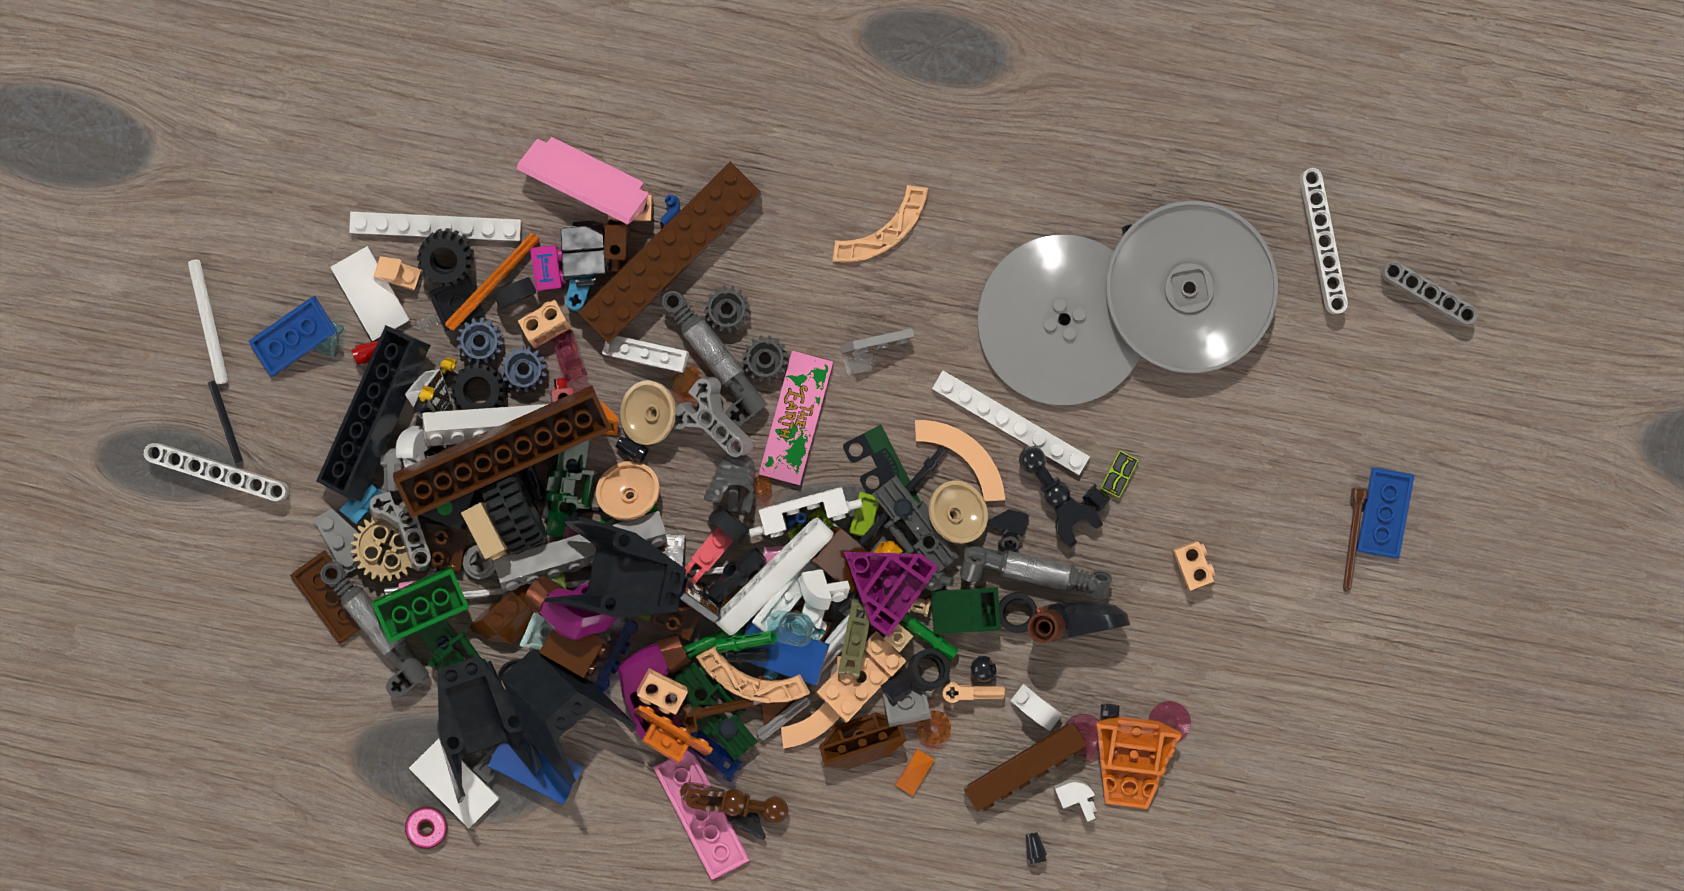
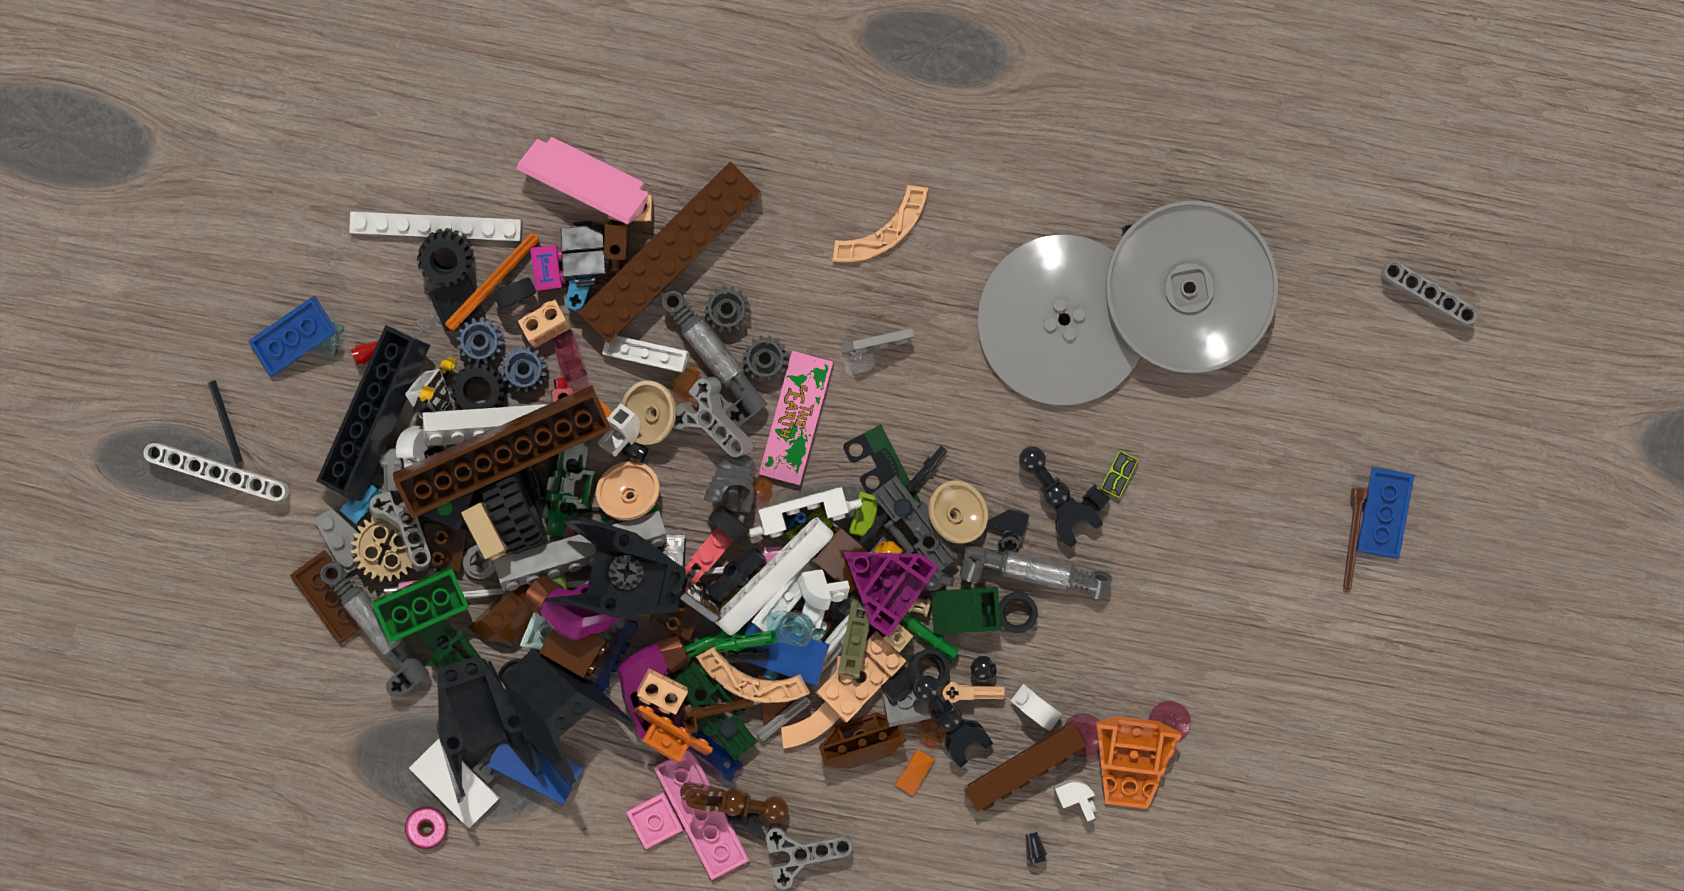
(207, 321): white axle -> none
(370, 297): white tile -> none
(397, 273): light nougat slope -> none
(617, 577): none -> dark grey gear
(624, 430): none -> white brick
(654, 820): none -> bright pink tile
(673, 208): blue arm -> none
(790, 845): none -> light grey beam
(949, 719): none -> black piece
(967, 448): light nougat tile -> none
(1010, 422): white plate -> none
(1074, 619): black piece -> none
(1110, 710): black axle -> none
(1189, 567): light nougat brick -> none
(1324, 230): white beam -> none

